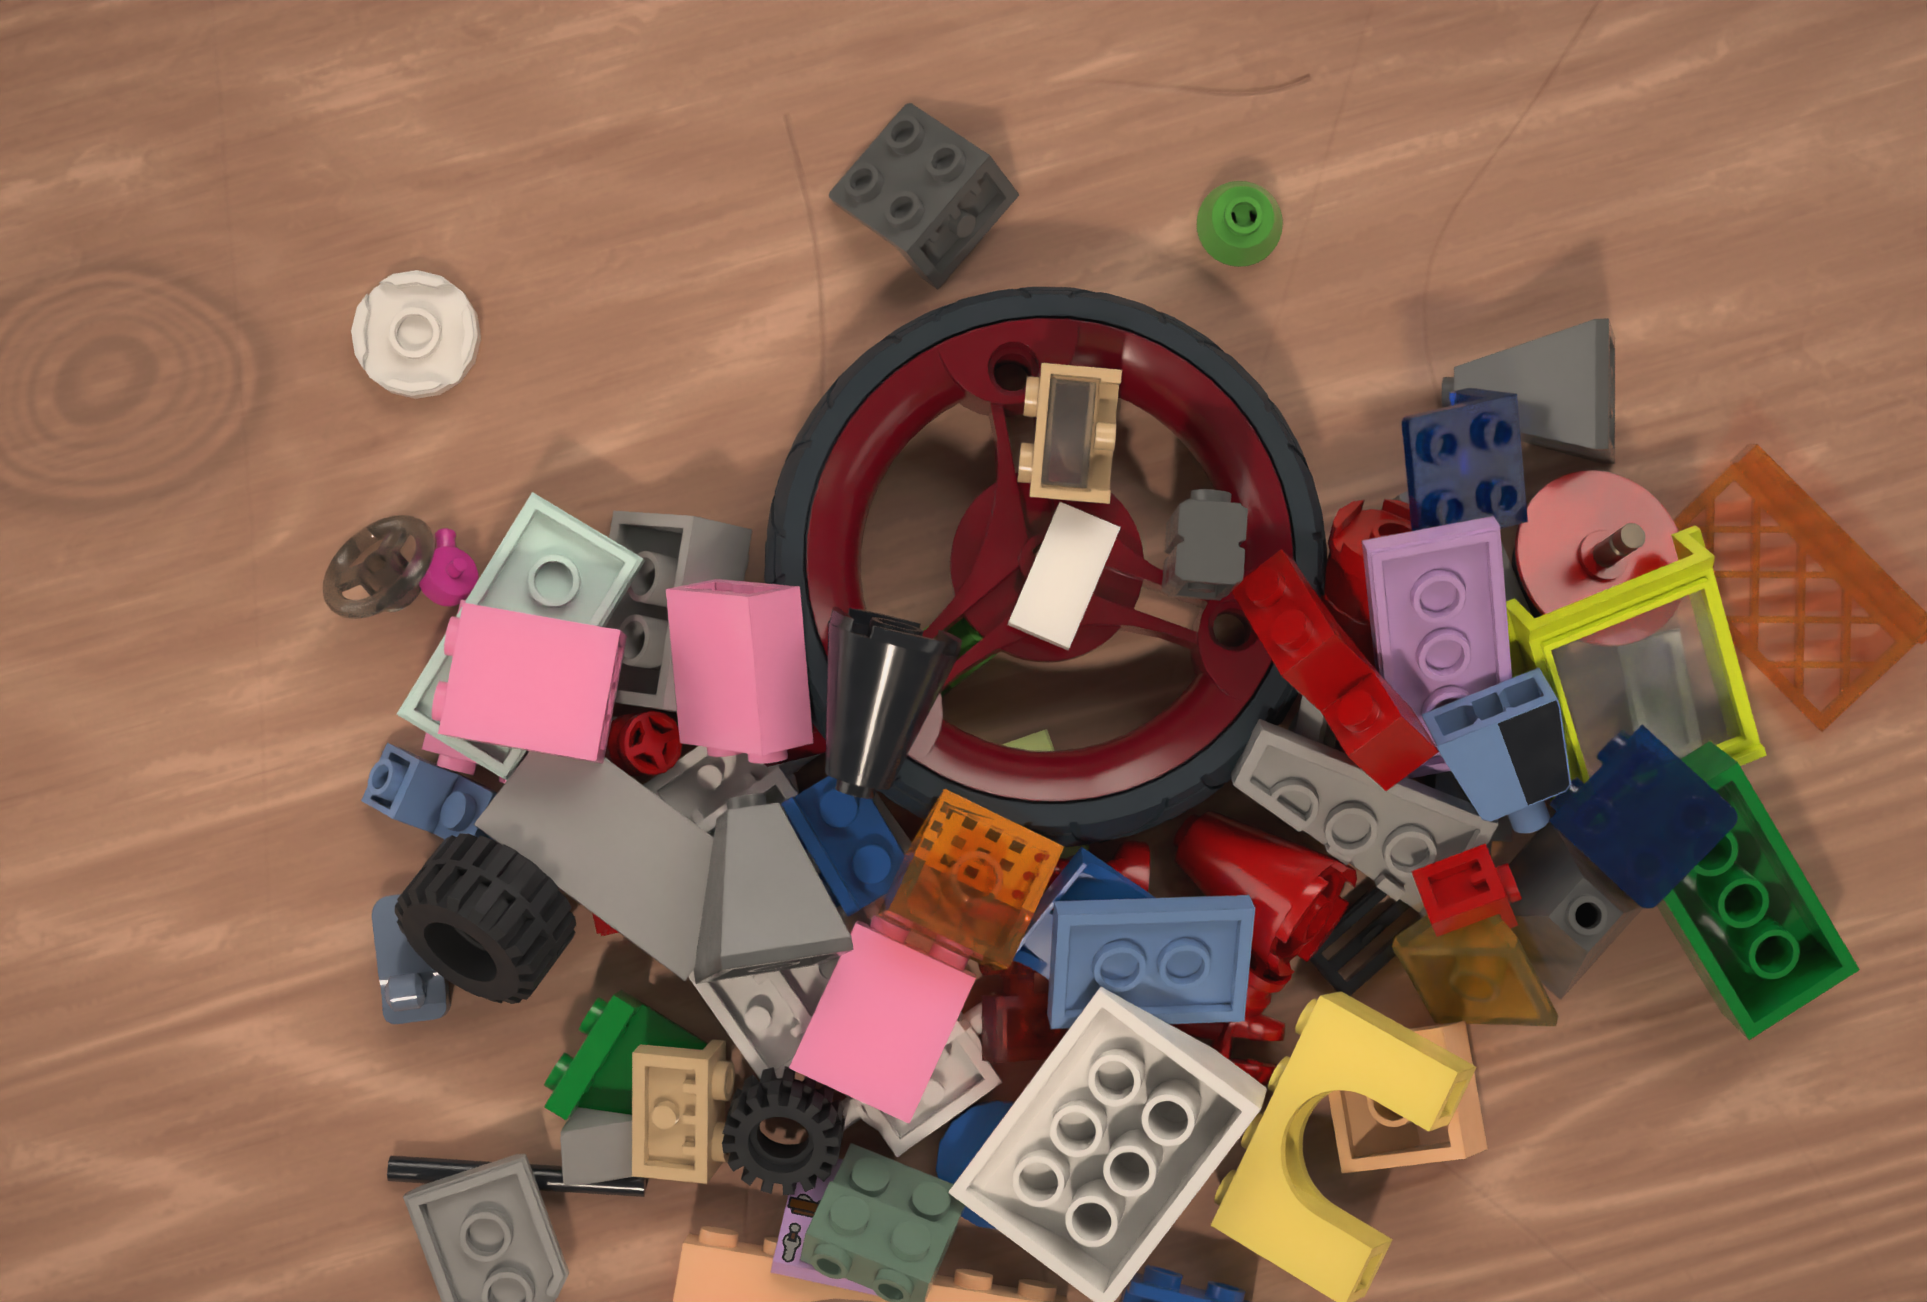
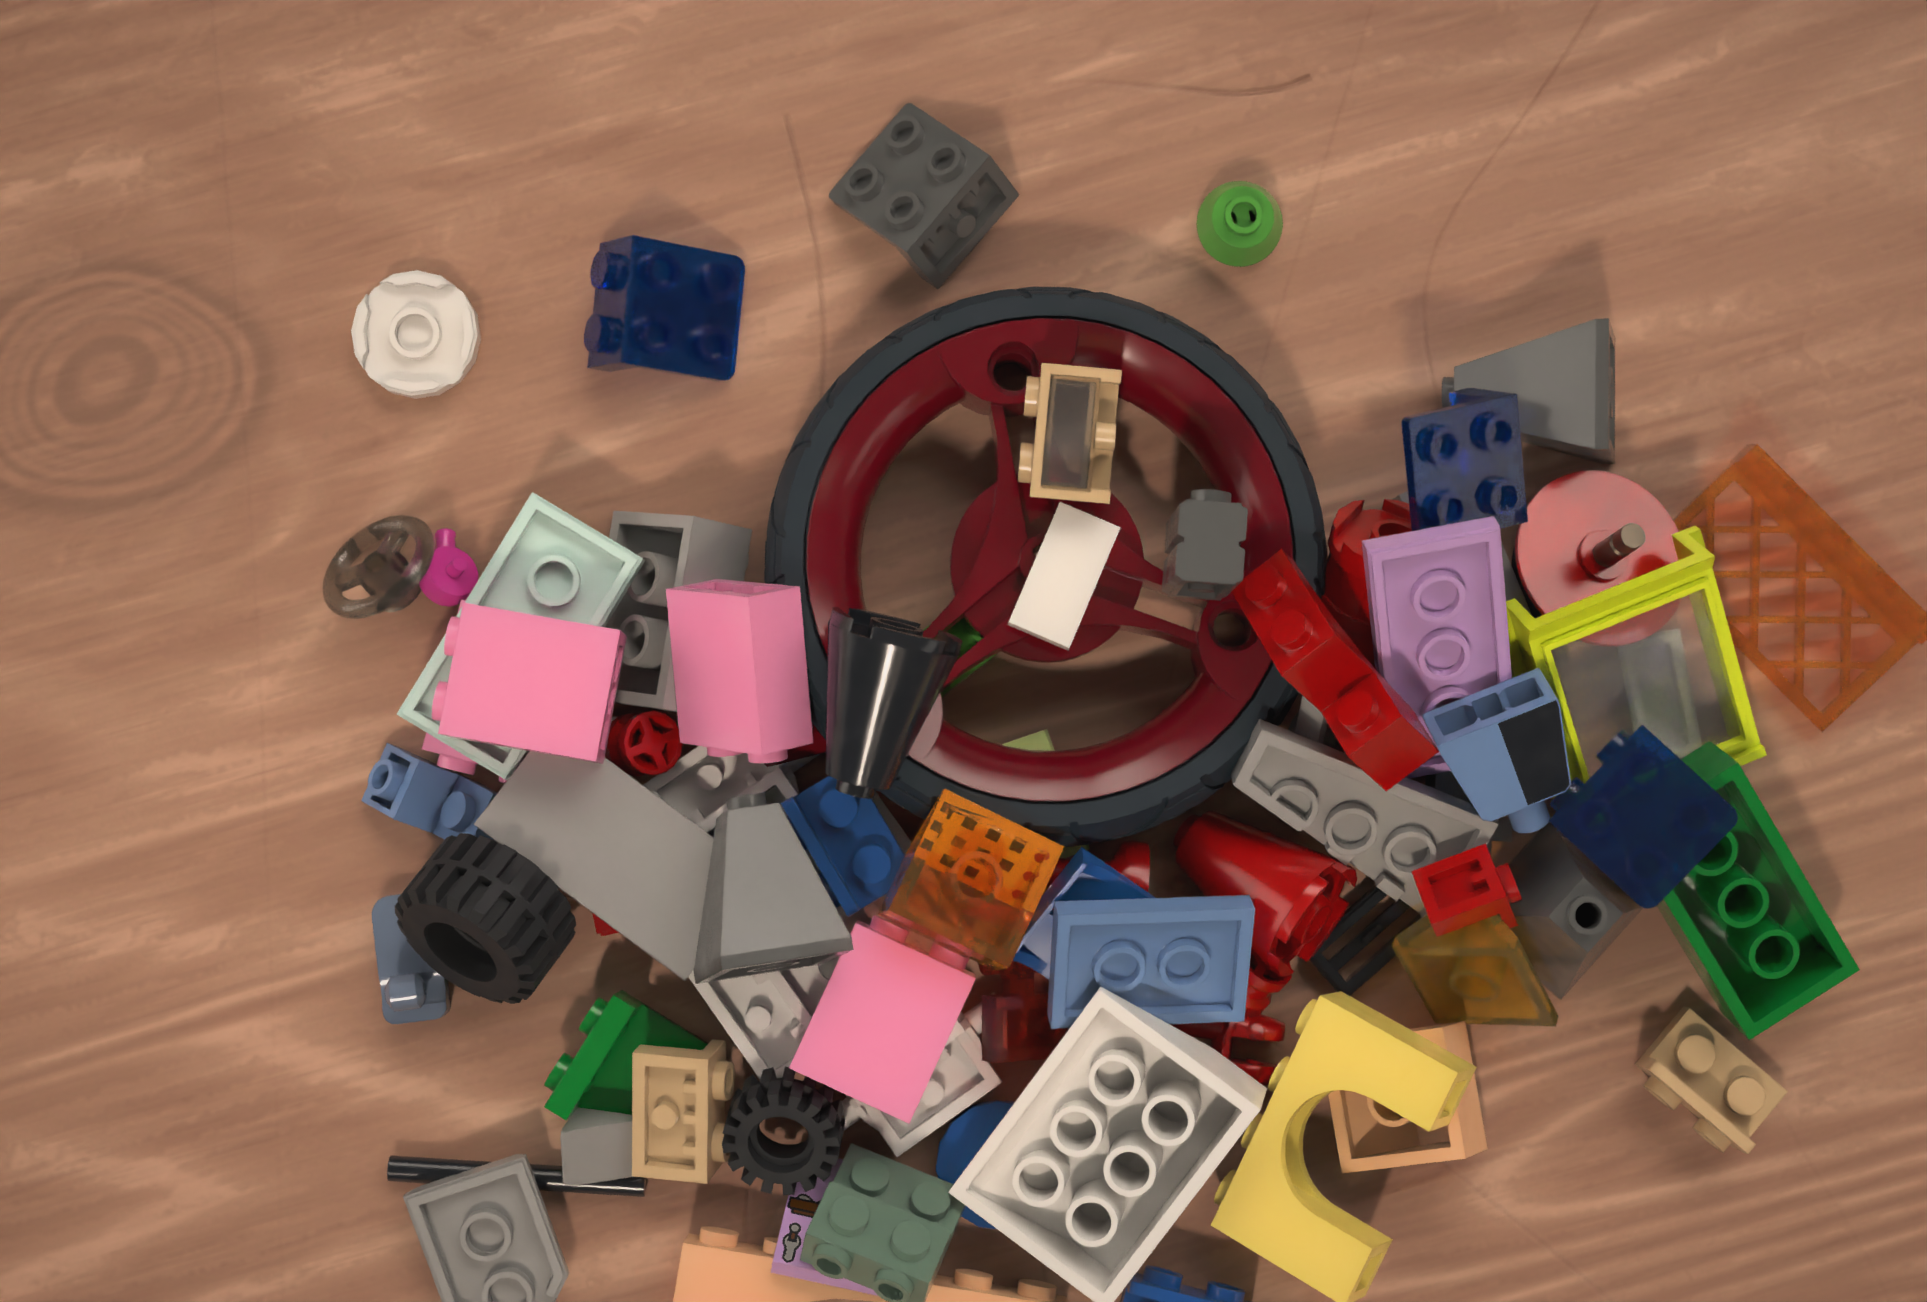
(664, 308): none -> clear blue bracket
(1710, 1079): none -> tan bracket

